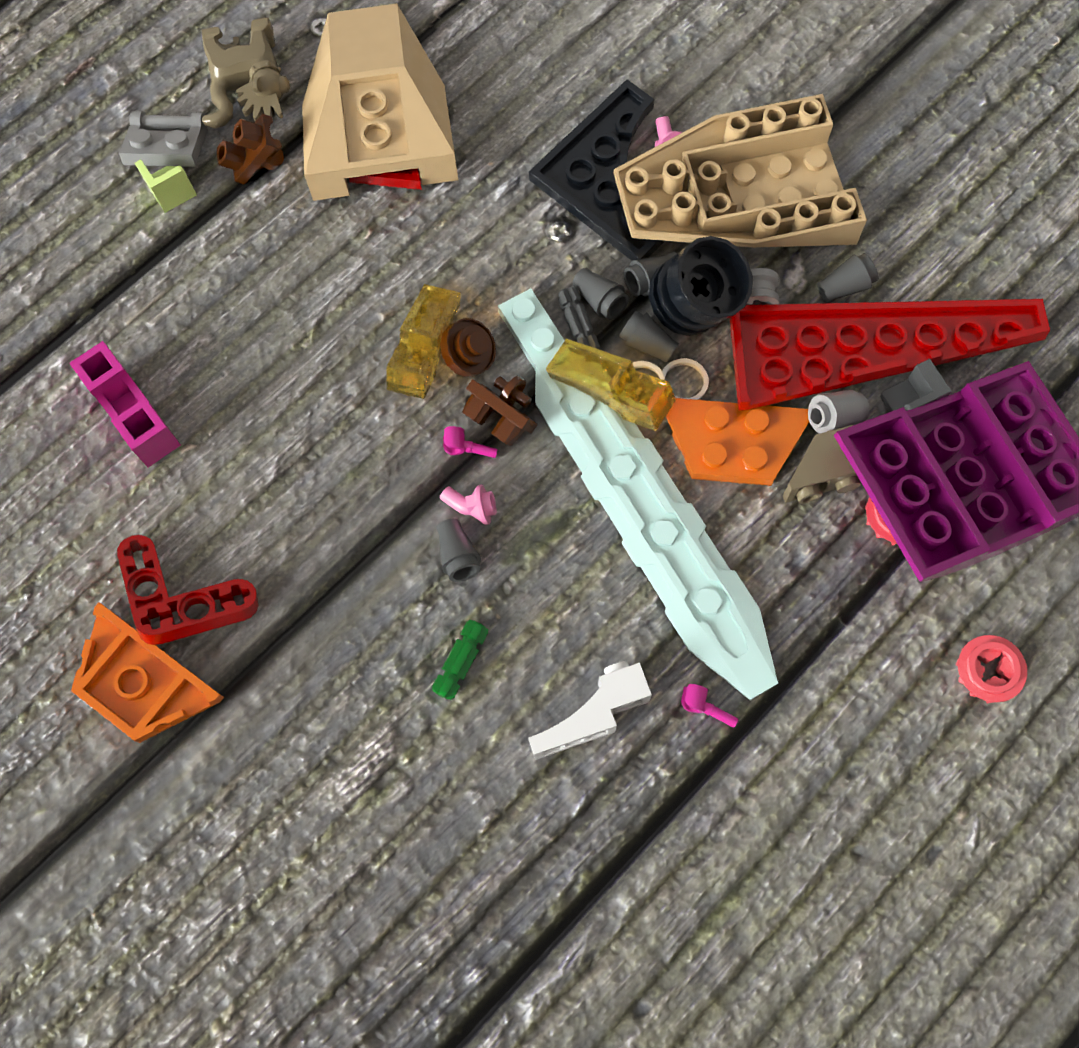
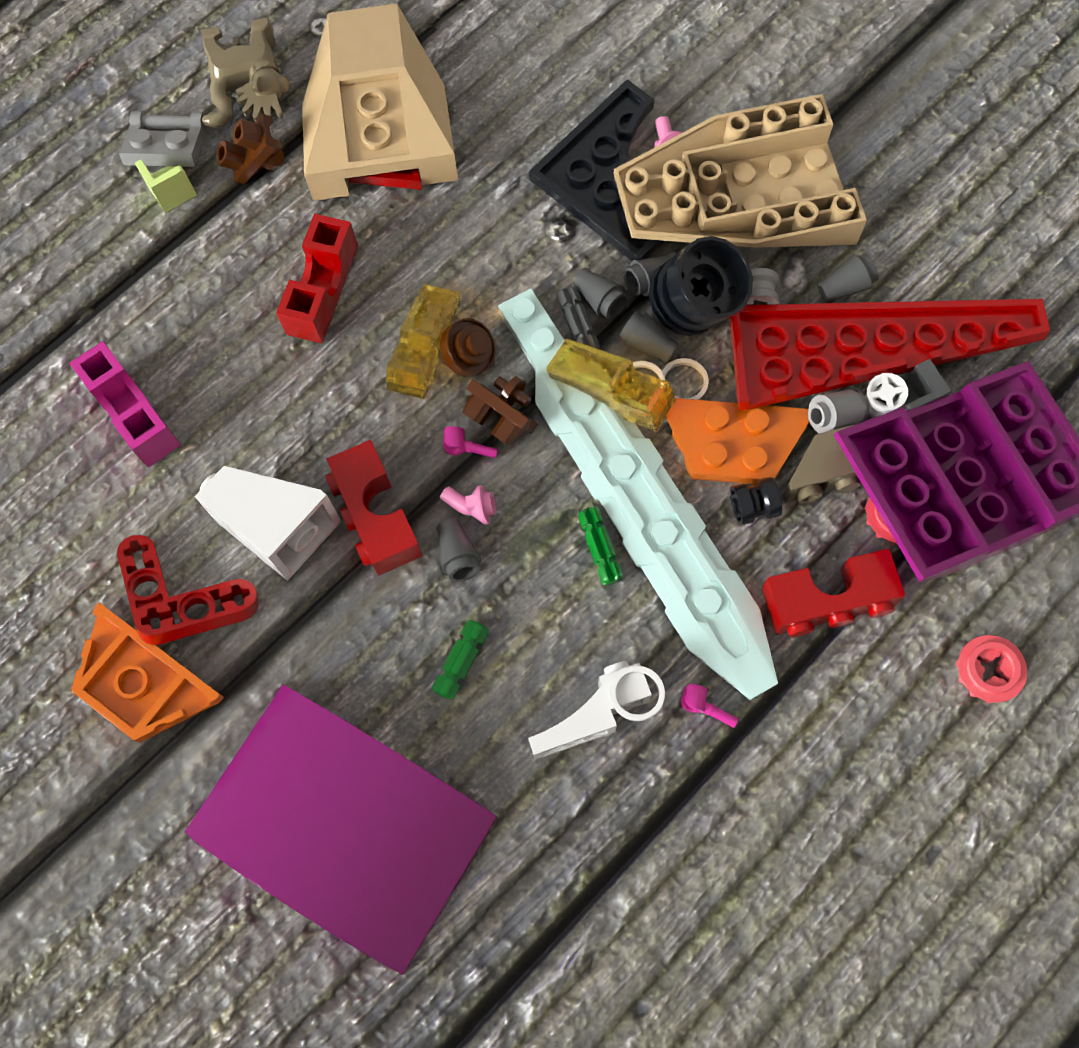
(270, 516): none -> white slope
(310, 304): none -> red arch
(341, 828): none -> magenta slope
(385, 538): none -> red arch
(600, 546): none -> green axle
(654, 676): none -> white piece
(756, 501): none -> black wheel
(798, 605): none -> red arch
(886, 387): none -> white wheel

